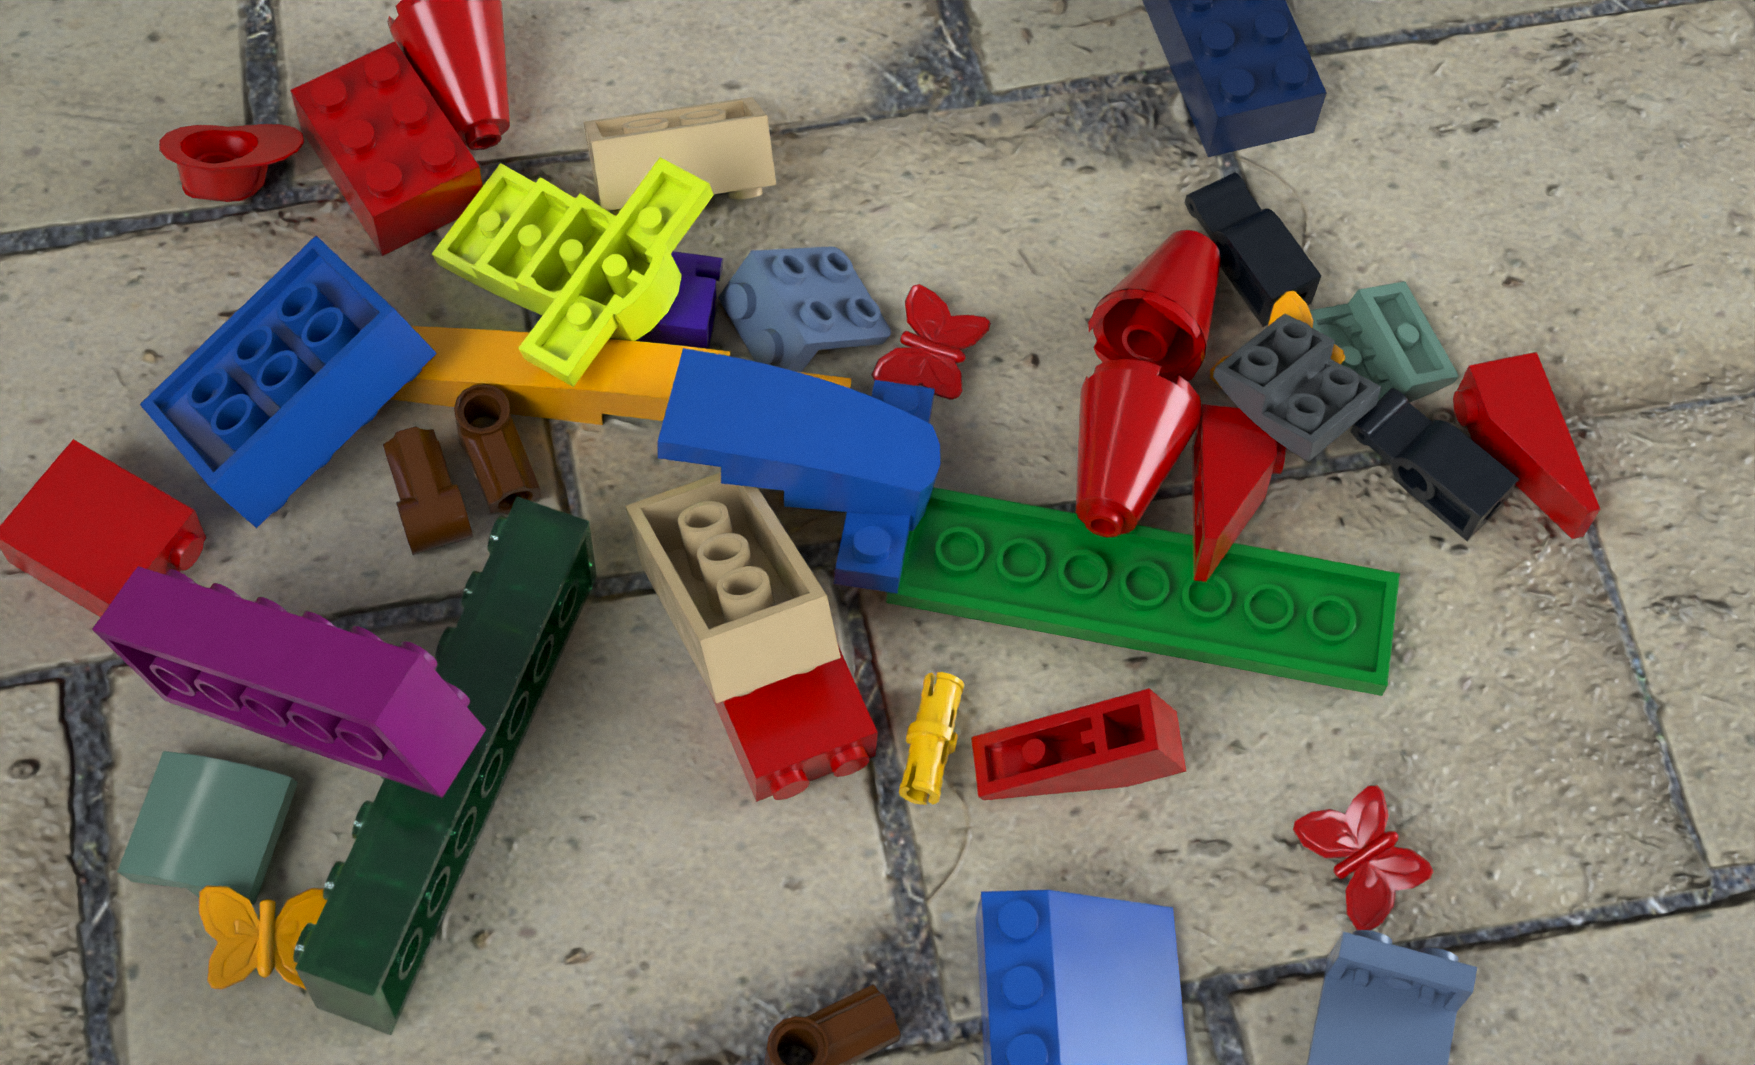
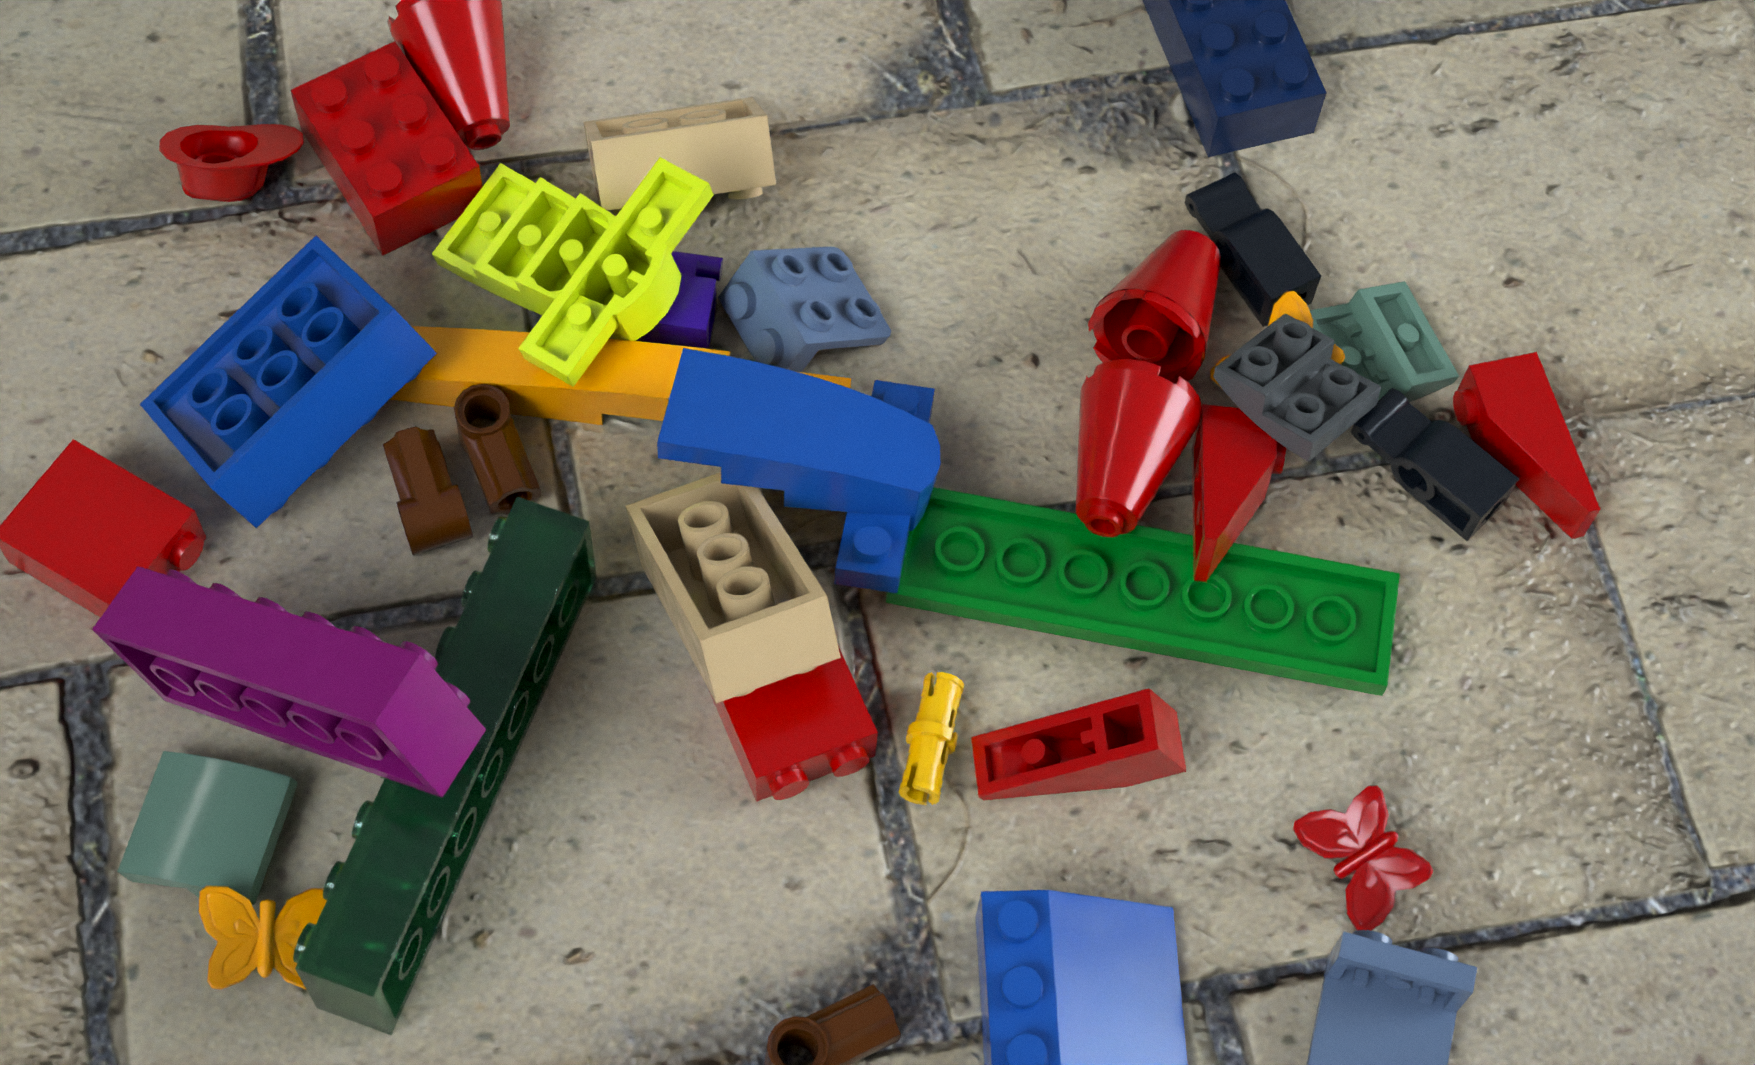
(934, 348): red piece -> none

